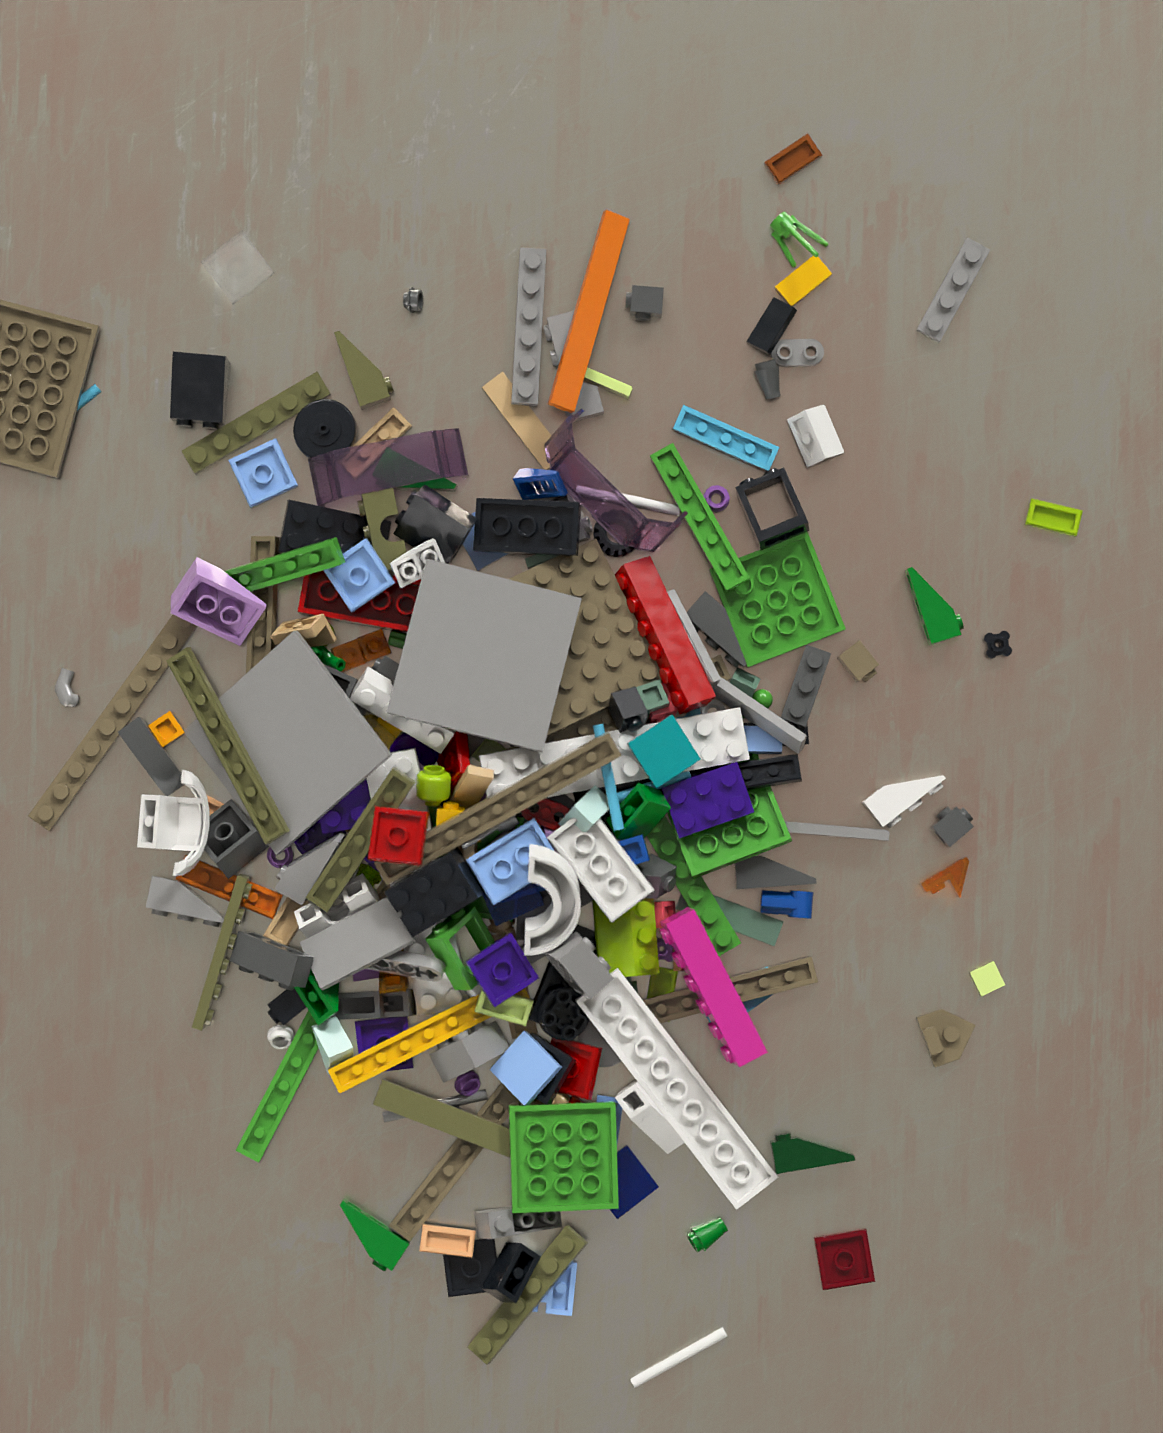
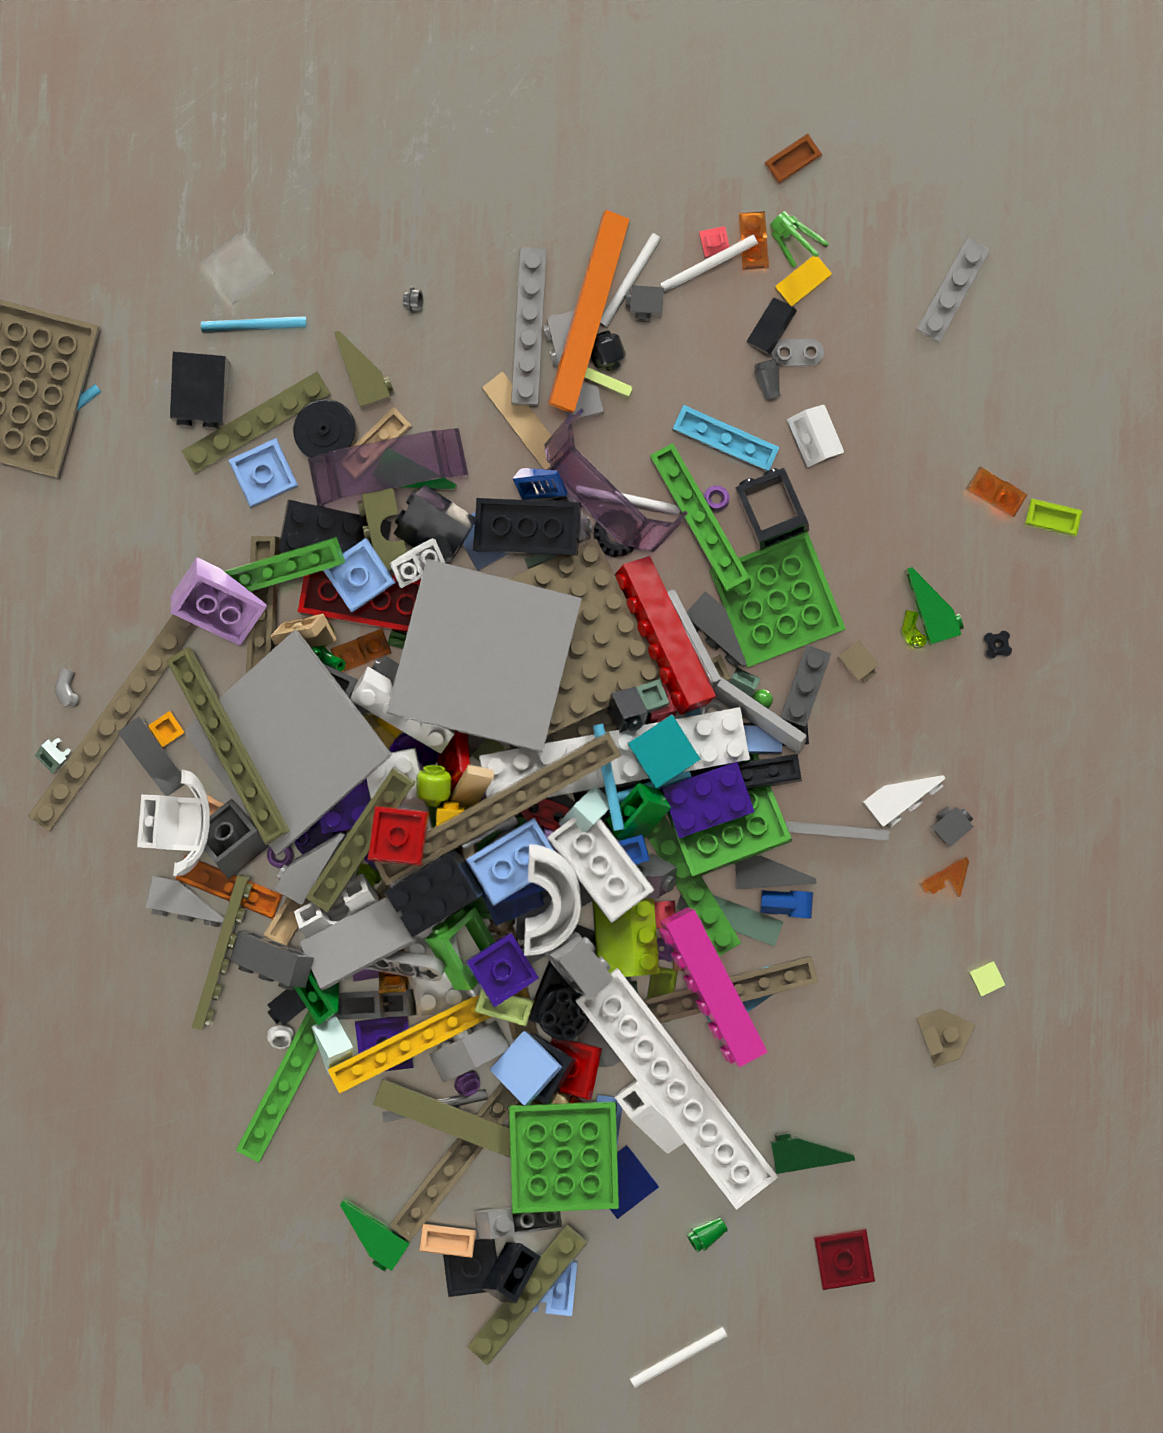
(51, 756): none -> sand green tile
(252, 324): none -> medium azure bar
(608, 351): none -> black head
(629, 279): none -> white bar
(709, 263): none -> white bar
(713, 241): none -> coral tile
(750, 224): none -> clear orange slope
(910, 631): none -> clear neon green arm
(996, 491): none -> clear orange slope

